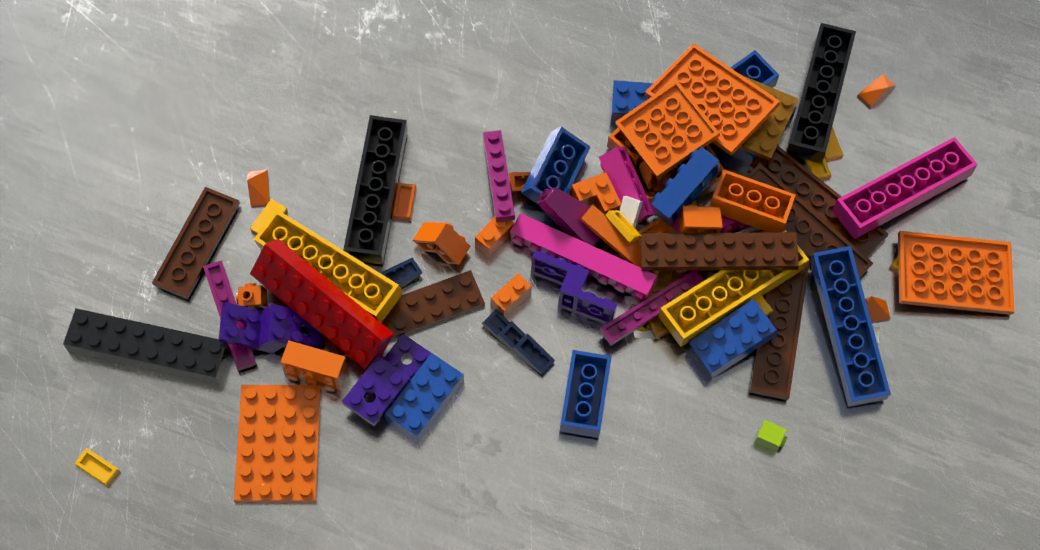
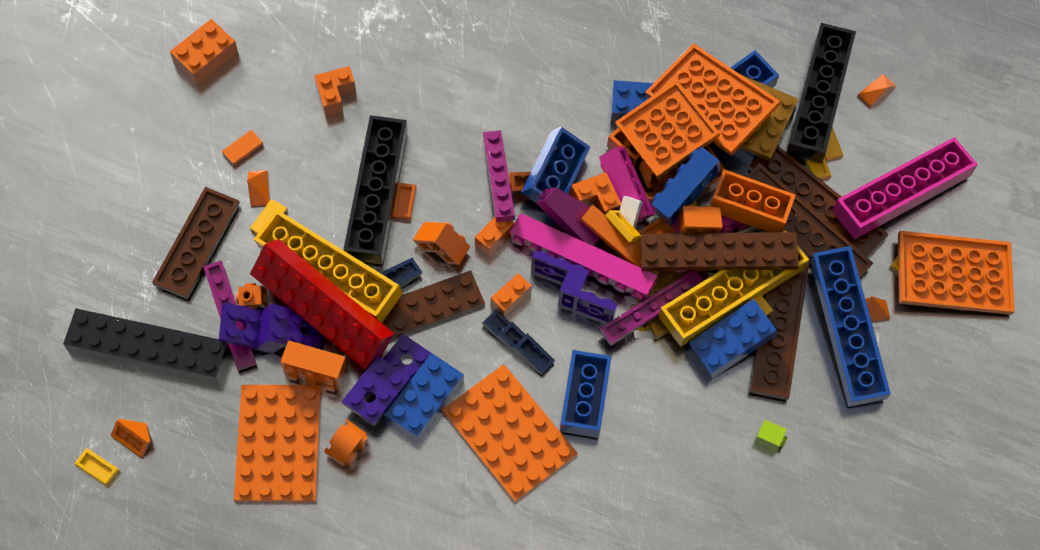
(132, 435): none -> orange slope
(204, 51): none -> orange brick
(242, 147): none -> orange tile
(332, 86): none -> orange brick
(346, 443): none -> orange brick
(509, 433): none -> orange plate

